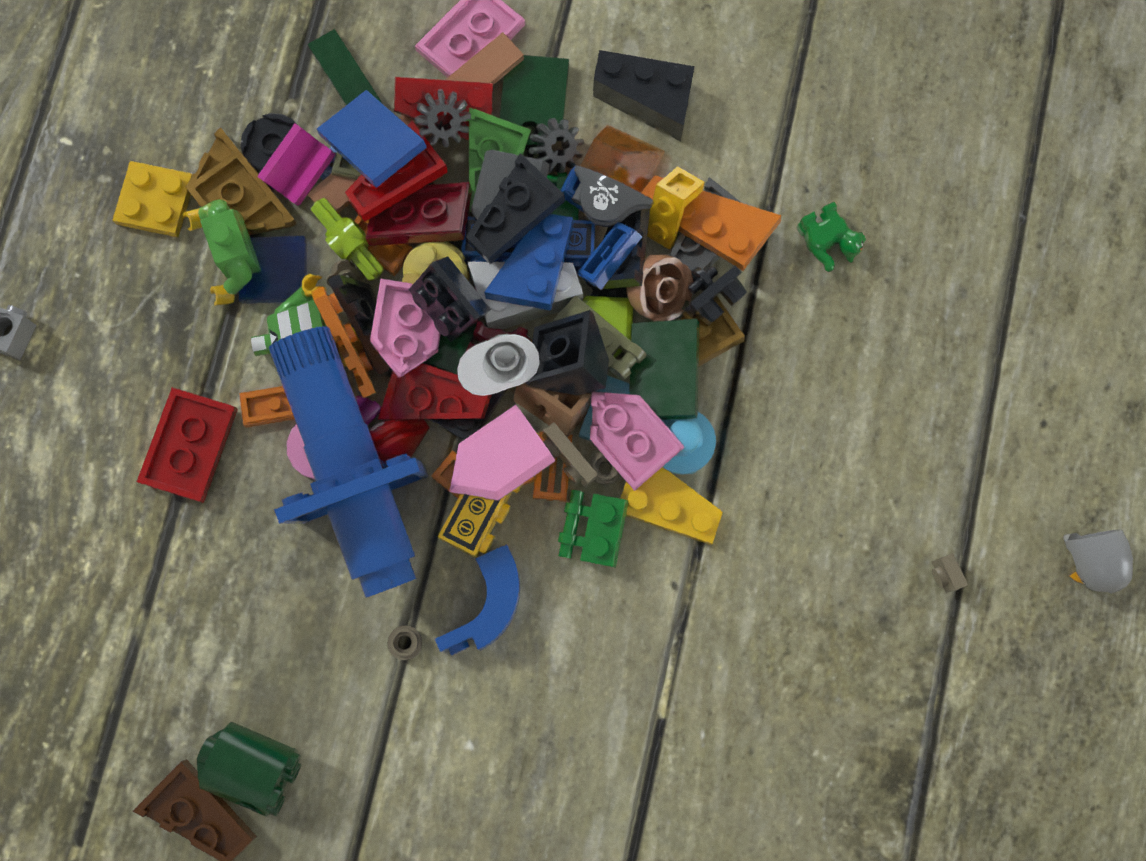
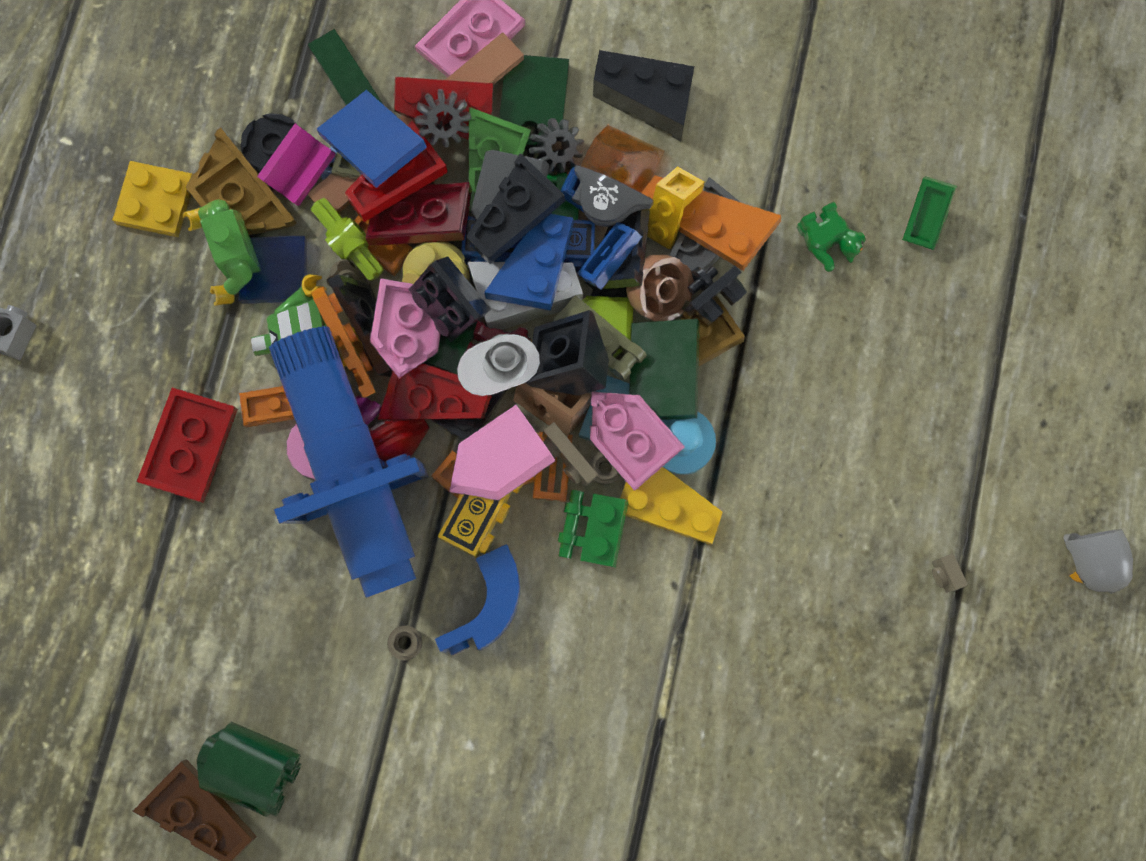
(929, 212): none -> green tile

